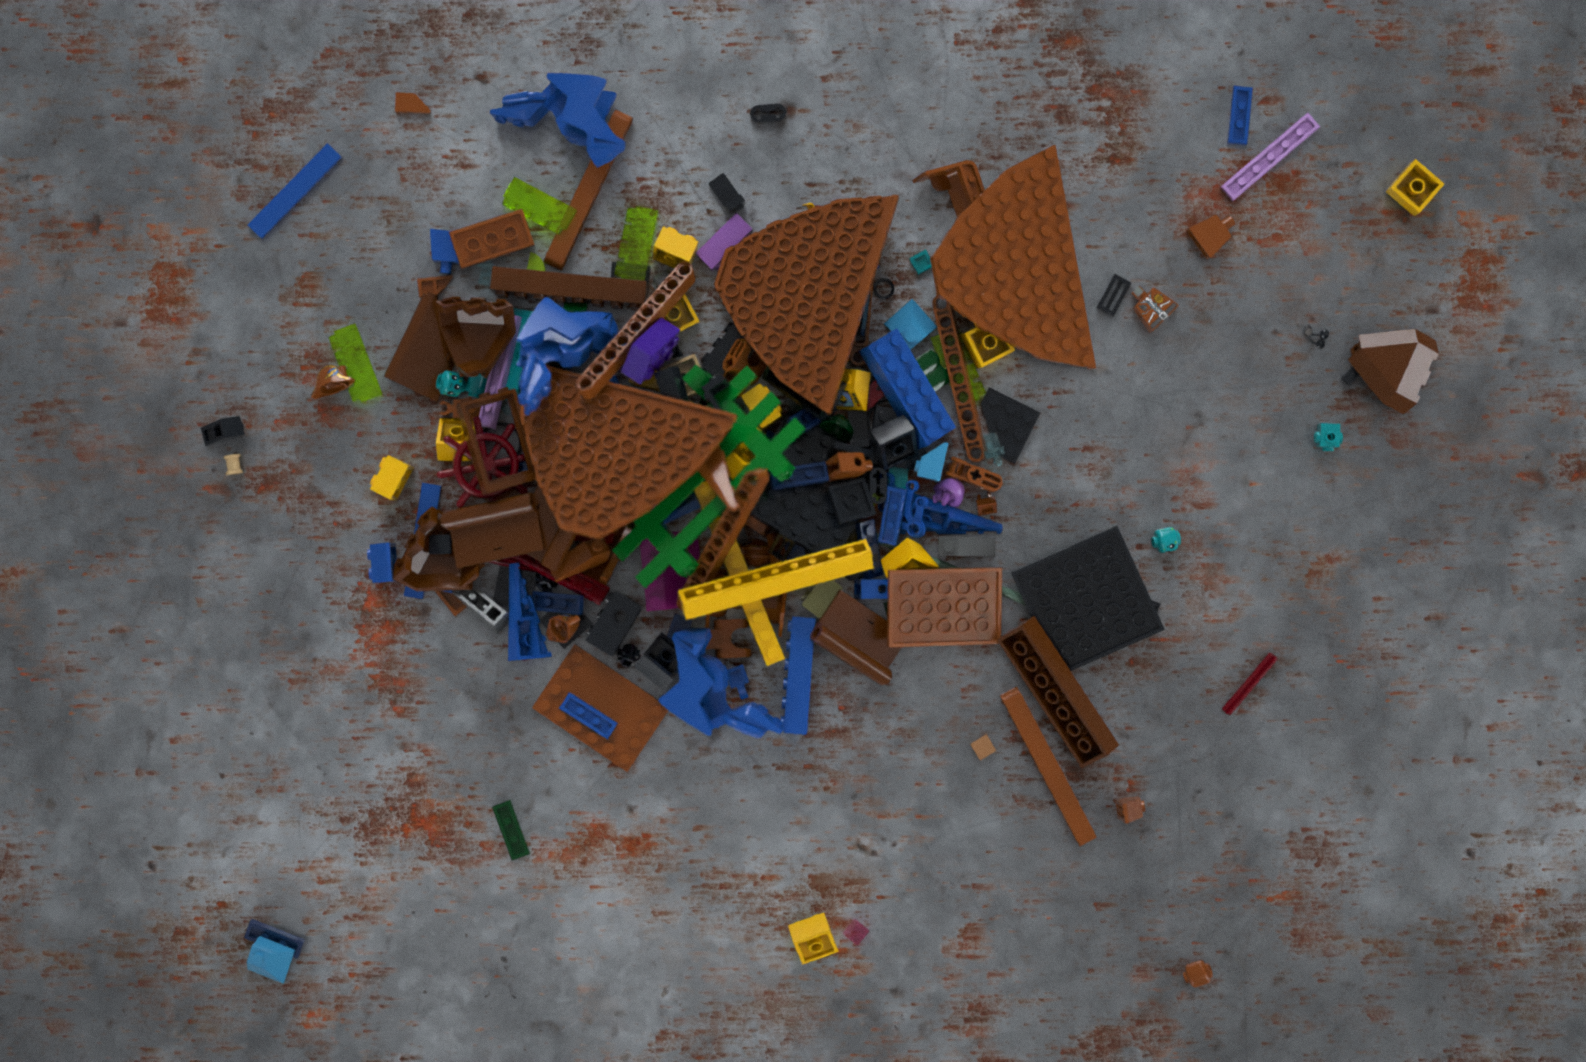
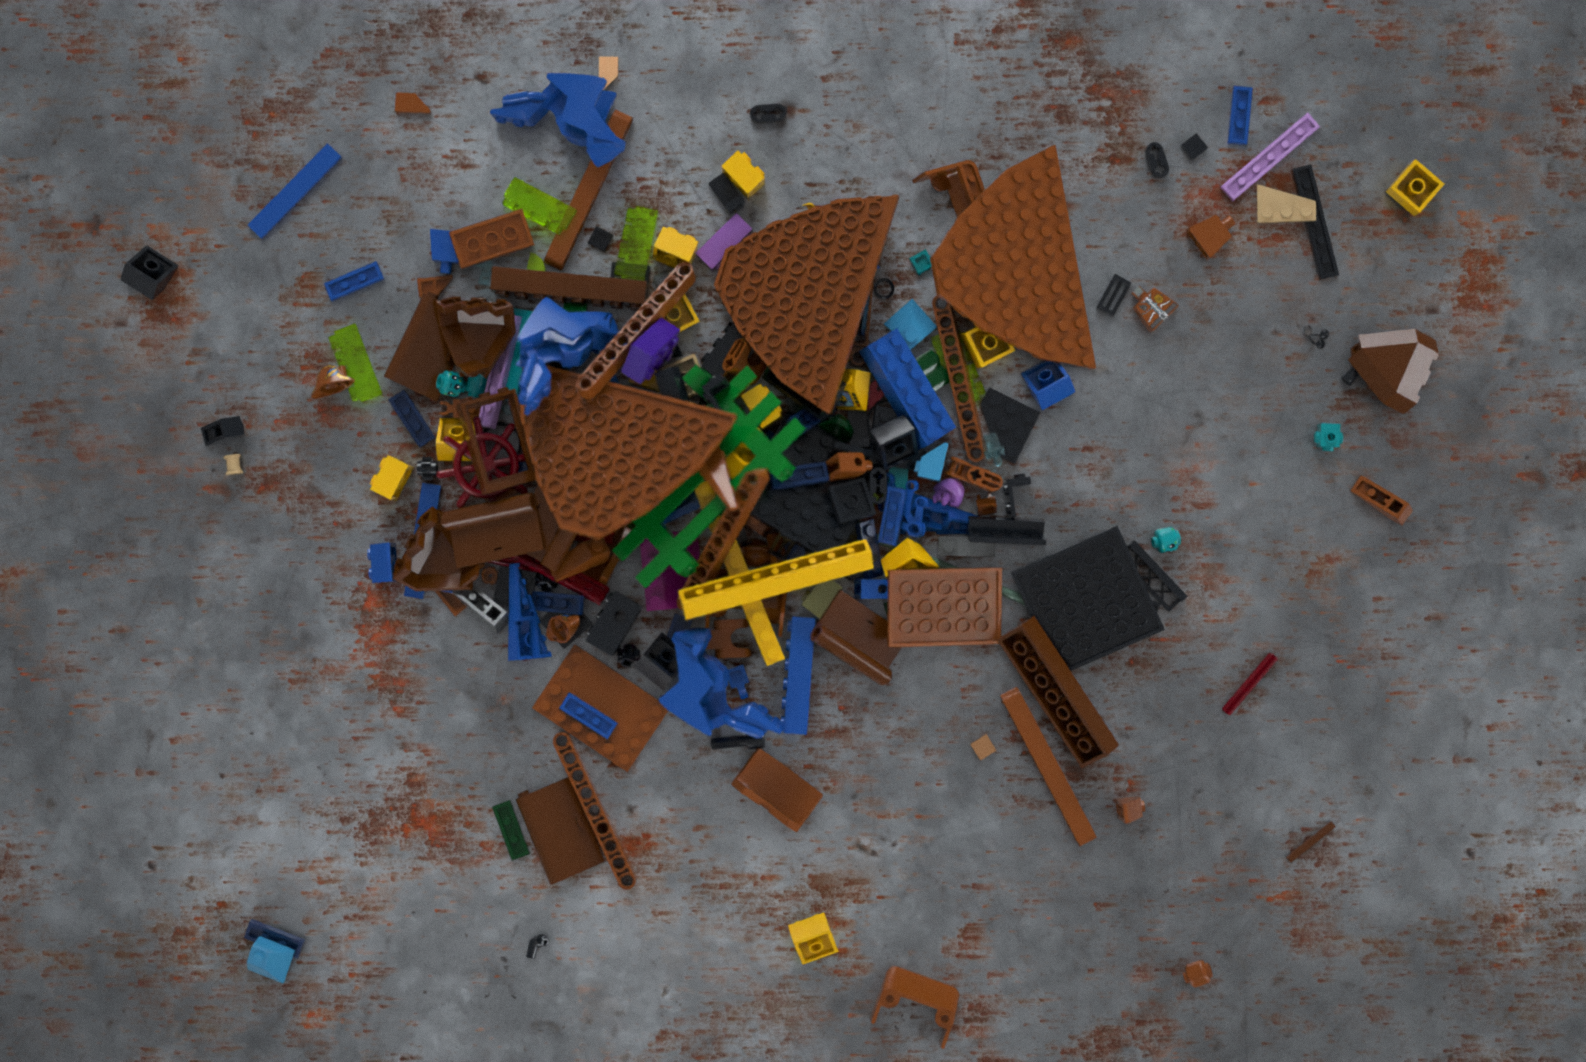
(148, 272): none -> black slope
(354, 281): none -> blue tile
(412, 418): none -> dark blue plate
(427, 468): none -> black gear
(440, 544): black slope -> none
(485, 575): none -> dark orange plate
(535, 943): none -> black arm
(552, 824): none -> reddish brown door
(594, 820): none -> dark orange beam
(600, 239): none -> black tile
(608, 69): none -> light nougat tile
(738, 741): none -> black piece
(743, 174): none -> yellow brick
(777, 789): none -> dark orange panel
(856, 932): clear pink tile -> none
(921, 989): none -> dark orange windscreen
(1005, 530): none -> black fence
(1019, 480): none -> black bracket
(1048, 383): none -> blue slope
(1152, 162): none -> black beam
(1160, 574): none -> black fence
(1194, 146): none -> black tile
(1279, 206): none -> tan wing
(1310, 842): none -> reddish brown piece
(1316, 230): none -> black tile
(1382, 500): none -> dark orange slope

